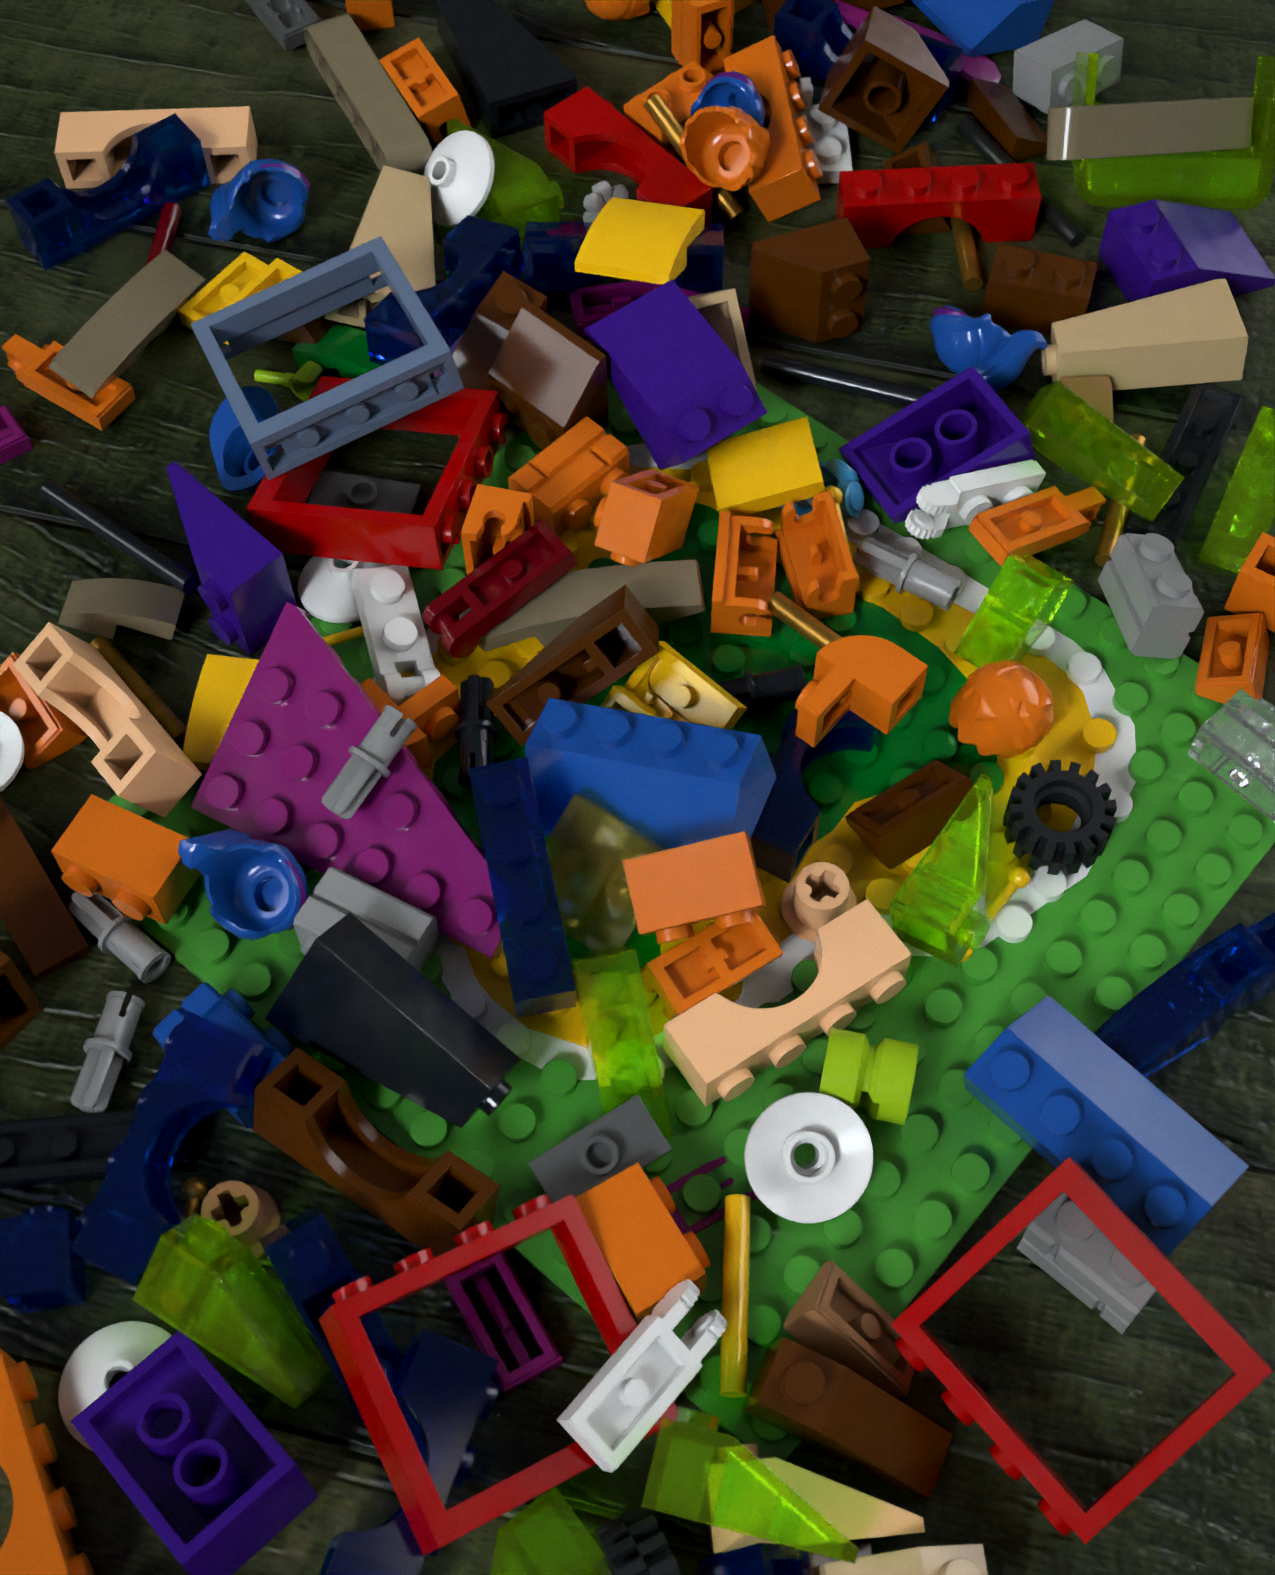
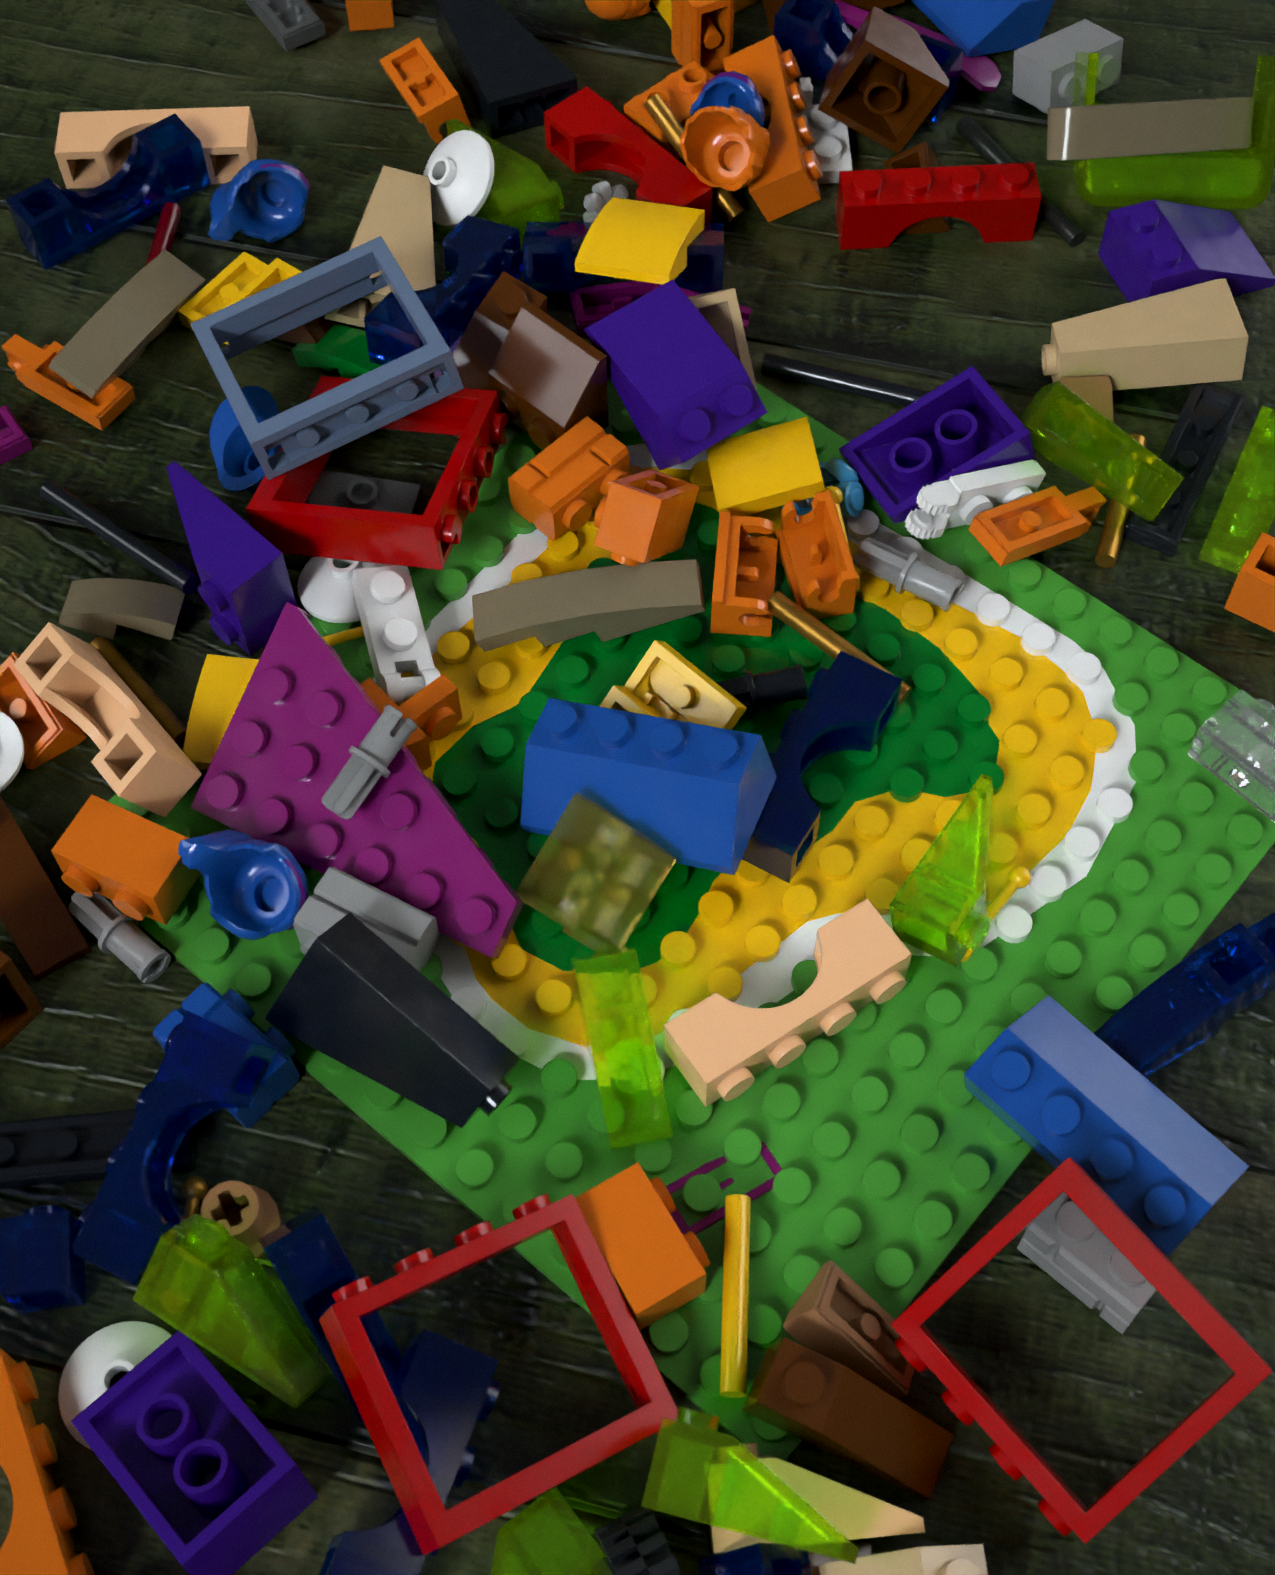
(106, 1053): light grey axle -> none
(301, 383): lime hand -> none
(319, 1125): reddish brown arch -> none
(367, 95): dark tan beam -> none
(476, 726): black axle -> none
(493, 522): orange hinge -> none
(498, 588): dark red plate -> none
(522, 888): clear blue arch -> none
(528, 1369): magenta tile -> none
(578, 662): reddish brown slope -> none
(601, 1151): dark grey plate -> none
(641, 1379): white hinge -> none
(694, 886): orange brick -> none
(709, 964): orange hinge -> none
(810, 282): reddish brown slope -> none
(815, 899): light nougat piece -> none
(835, 1175): white dish -> none
(861, 676): orange brick -> none
(869, 1074): lime wheel -> none
(910, 813): reddish brown slope -> none
(966, 254): pearl gold bar -> none
(982, 344): blue hair -> none
(1002, 709): orange hair -> none
(1005, 119): reddish brown slope -> none
(1014, 611): clear neon green slope -> none
(1036, 288): reddish brown slope -> none
(1068, 790): black tyre -> none
(1150, 595): light grey brick -> none
(1233, 657): orange slope -> none

